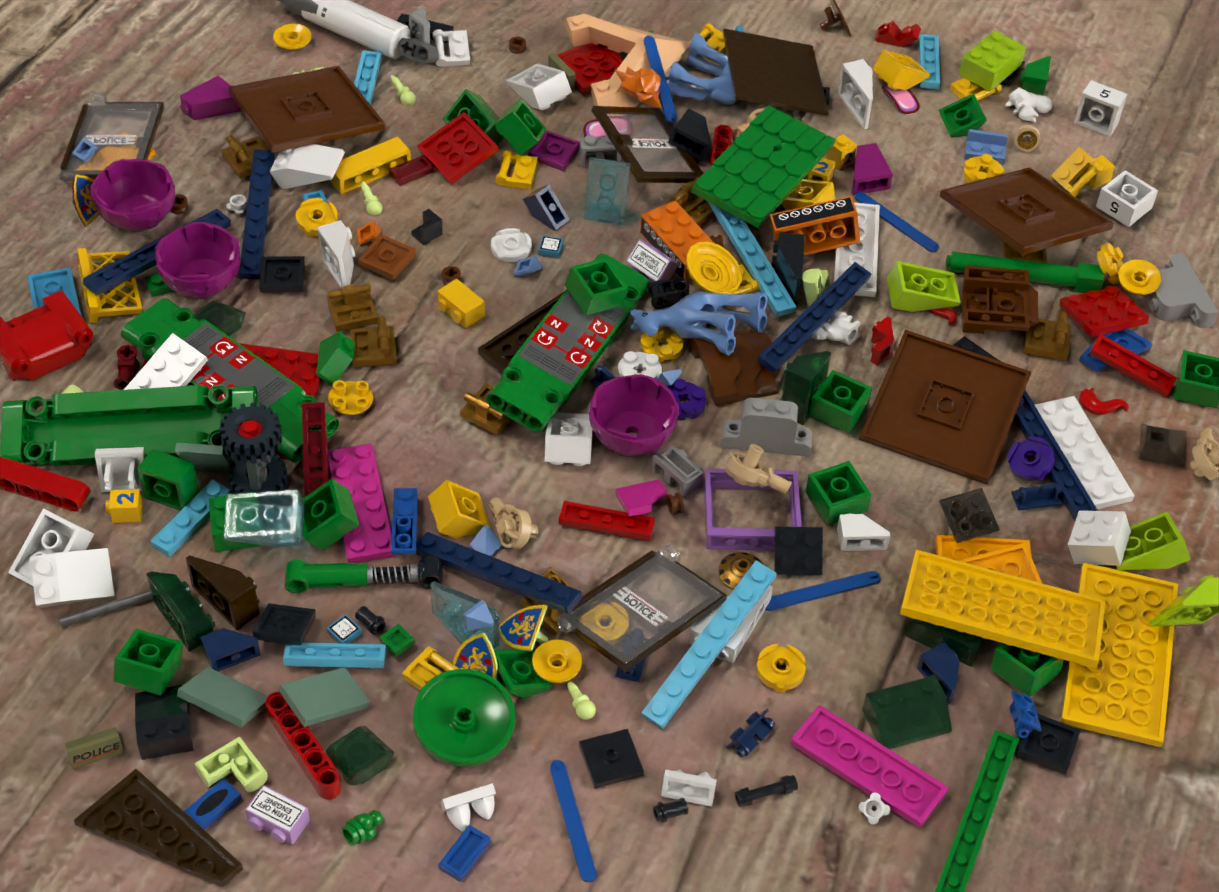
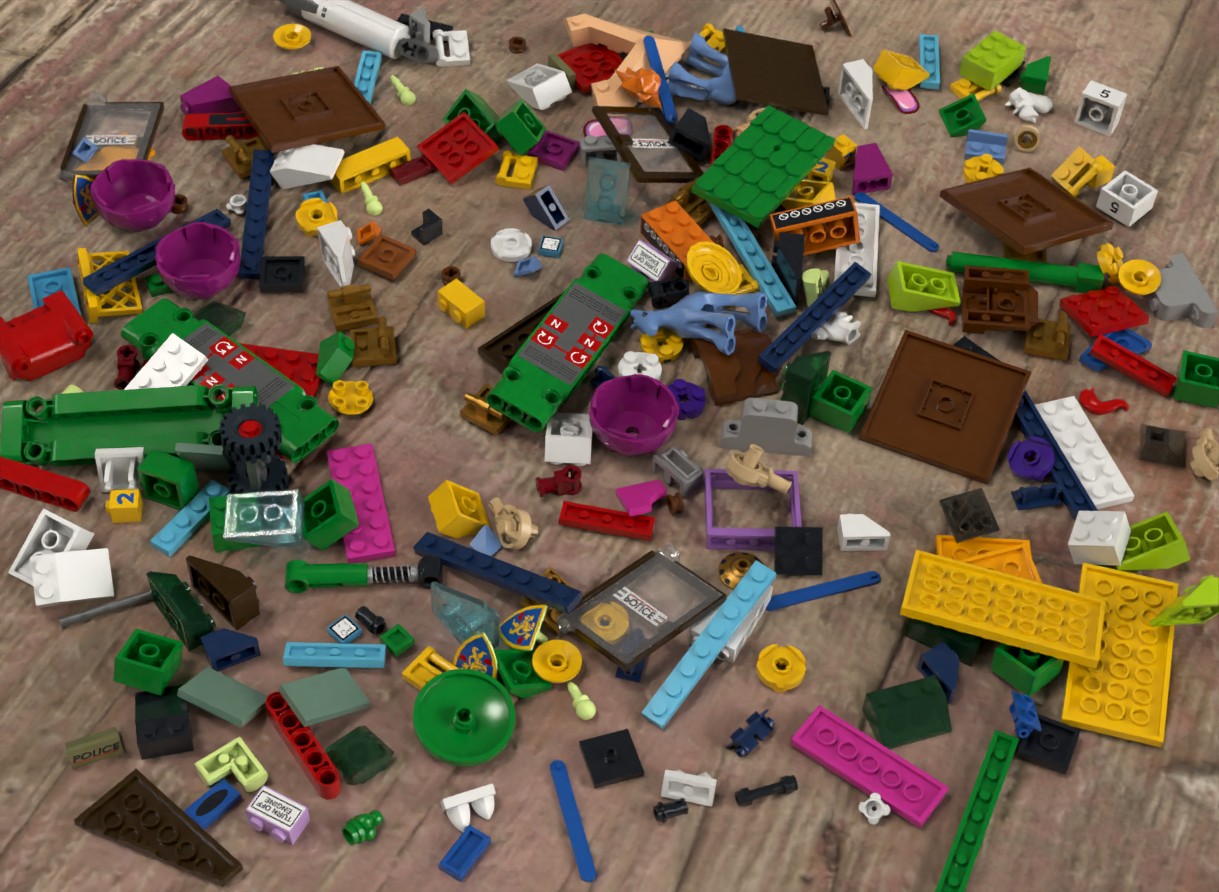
(217, 126): none -> red beam
(284, 624): black plate -> none
(314, 446): dark red hinge -> none
(404, 521): blue slope -> none
(478, 617): medium blue slope -> none
(560, 482): none -> dark red connector
(596, 286): green brick -> none
(669, 377): medium blue slope -> none
(838, 492): green brick -> none
(883, 341): red slope -> none
(893, 35): red slope -> none

